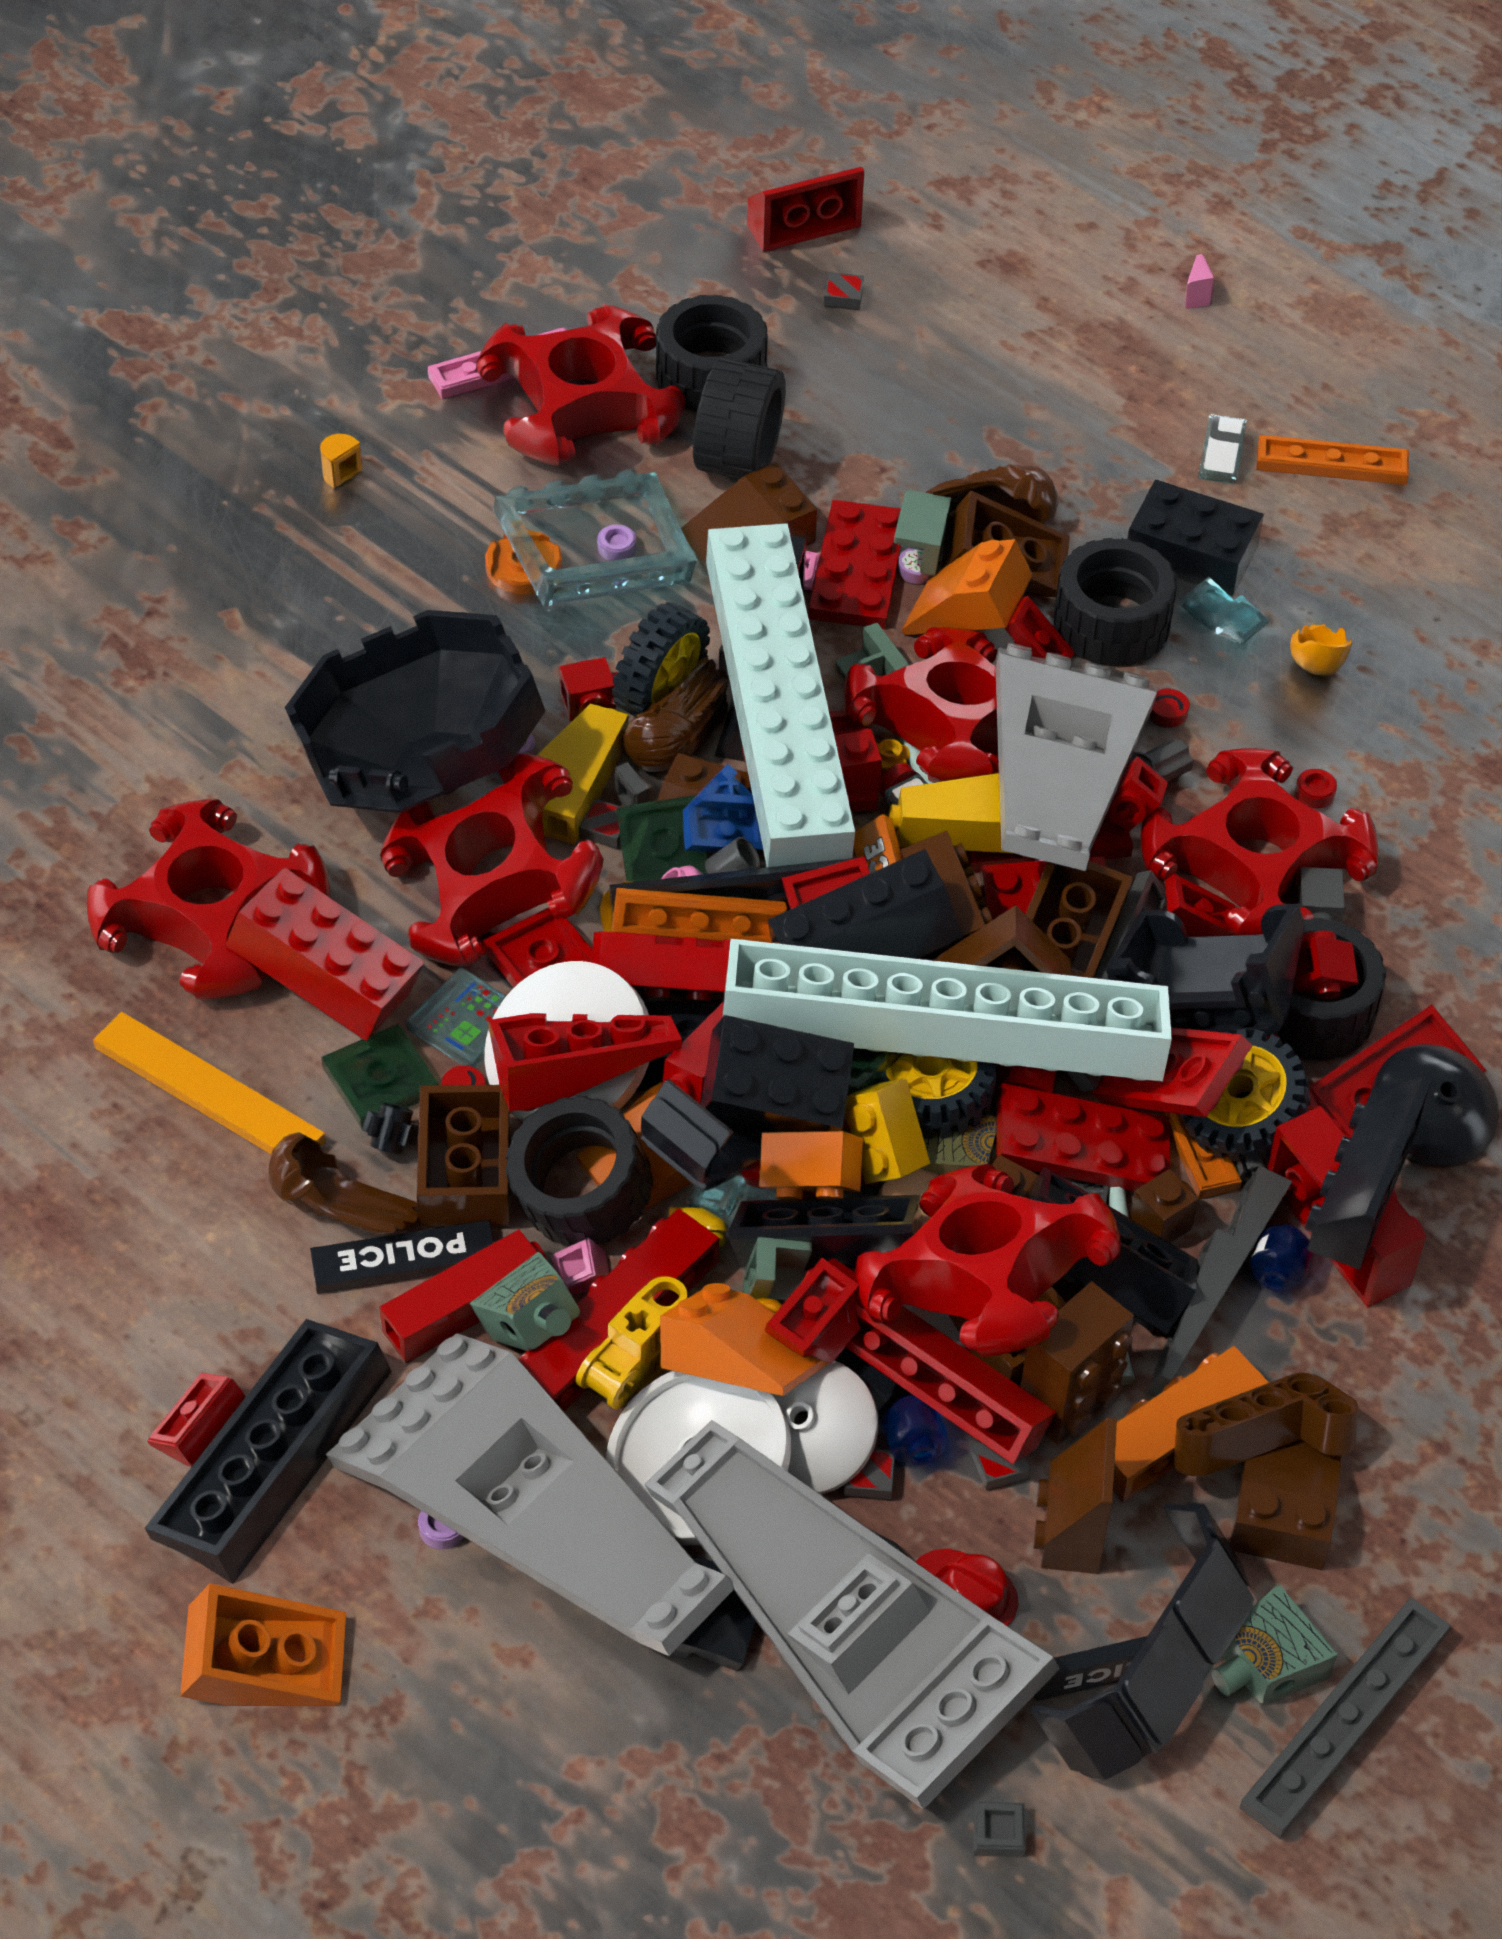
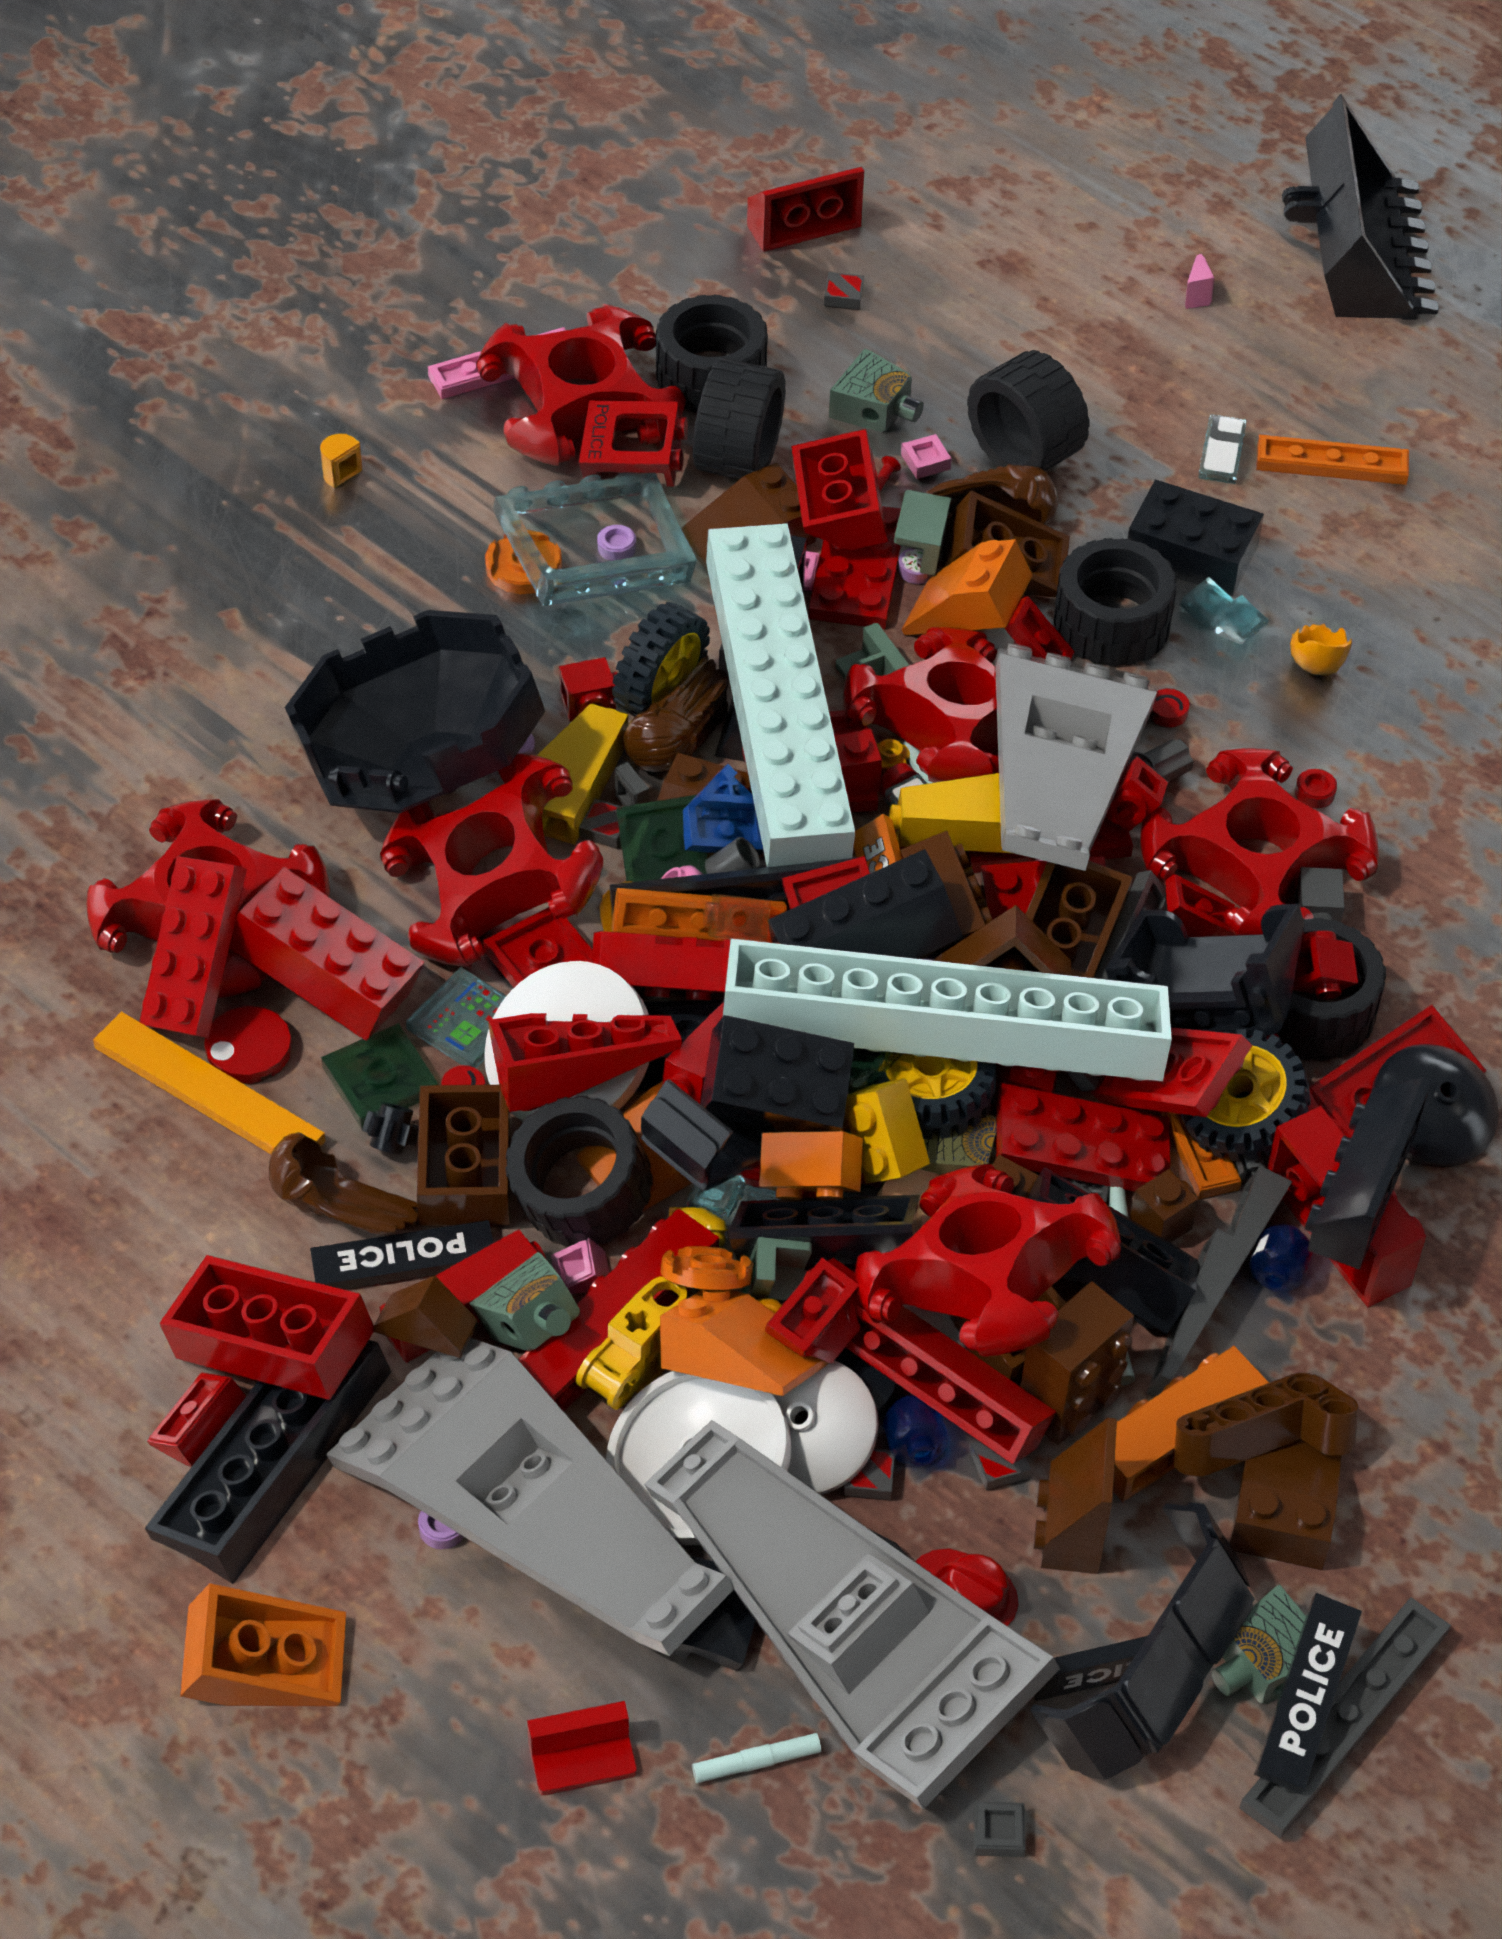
(192, 946): none -> red plate
(248, 1043): none -> red tile
(268, 1326): none -> red brick
(427, 1317): none -> reddish brown slope
(581, 1748): none -> red panel
(599, 435): none -> red window
(707, 1268): none -> orange tile
(737, 917): none -> clear orange brick
(756, 1758): none -> light aqua piece
(840, 490): none -> red slope
(873, 394): none -> sand green torso
(890, 465): none -> red piece
(926, 456): none -> bright pink plate
(1028, 412): none -> black tyre
(1308, 1693): none -> black tile
(1362, 222): none -> black piece

